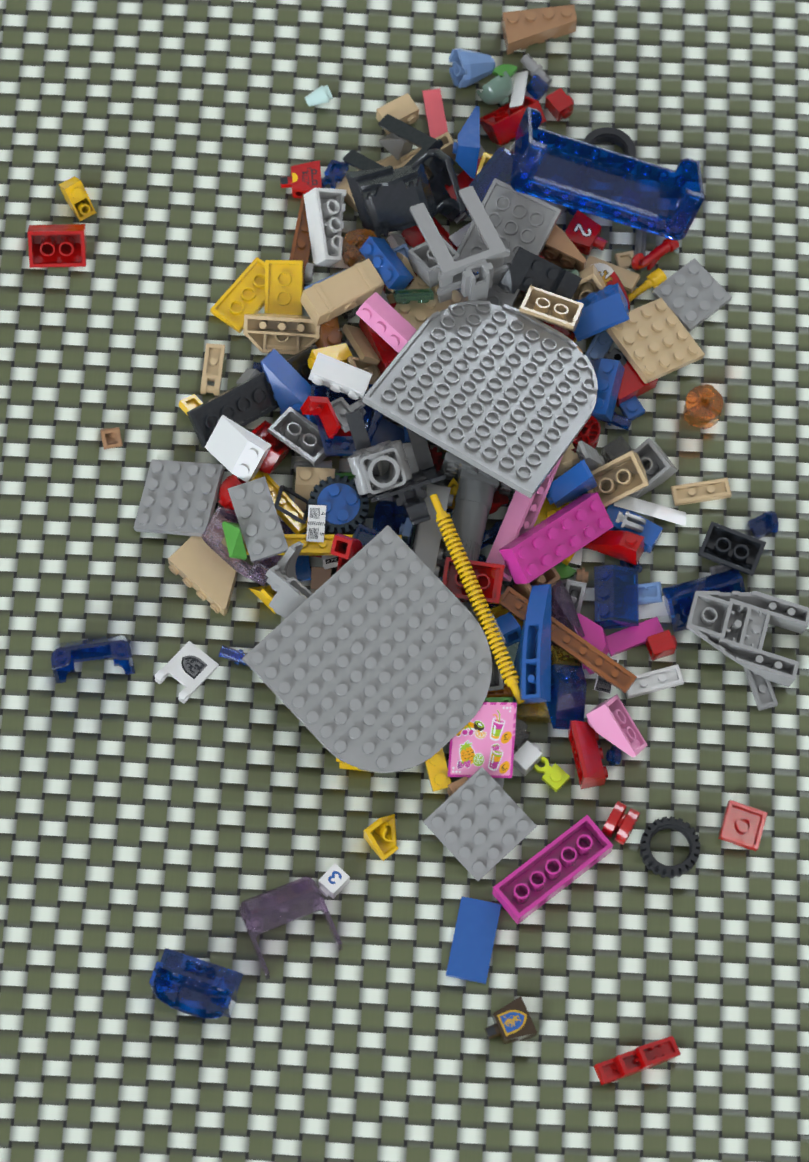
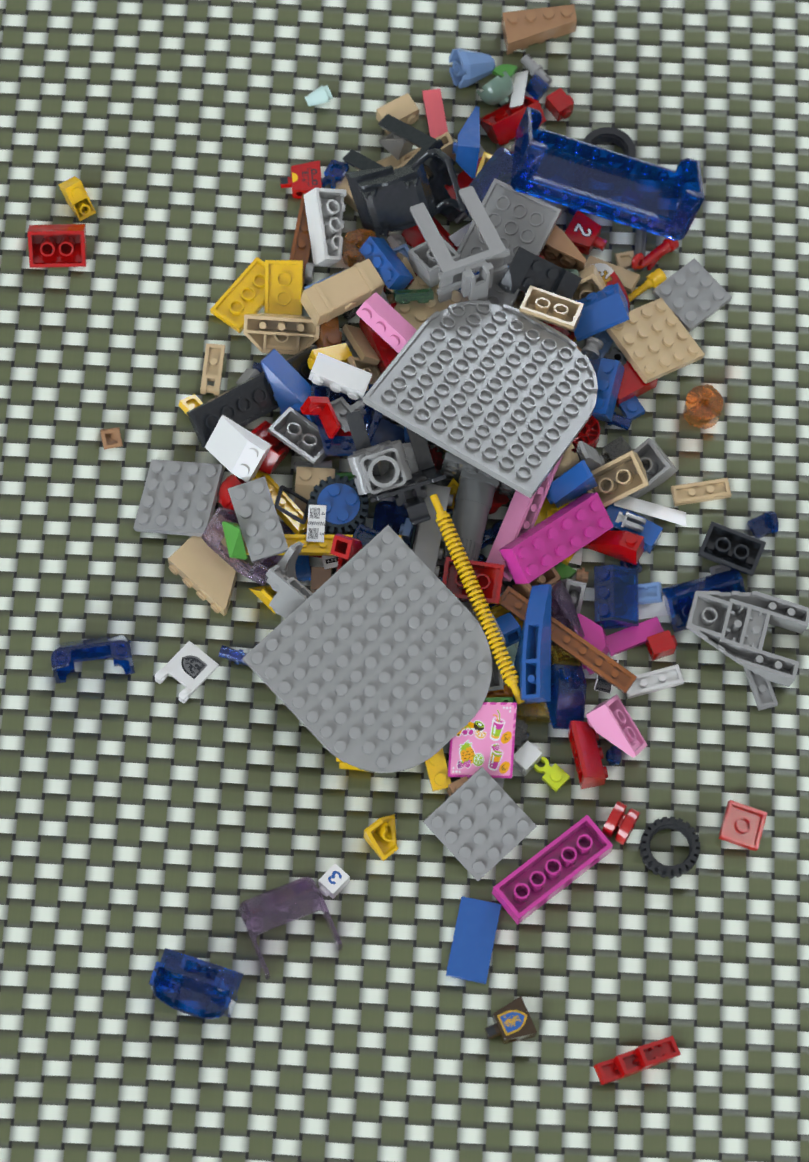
(592, 348): none -> light grey wheel

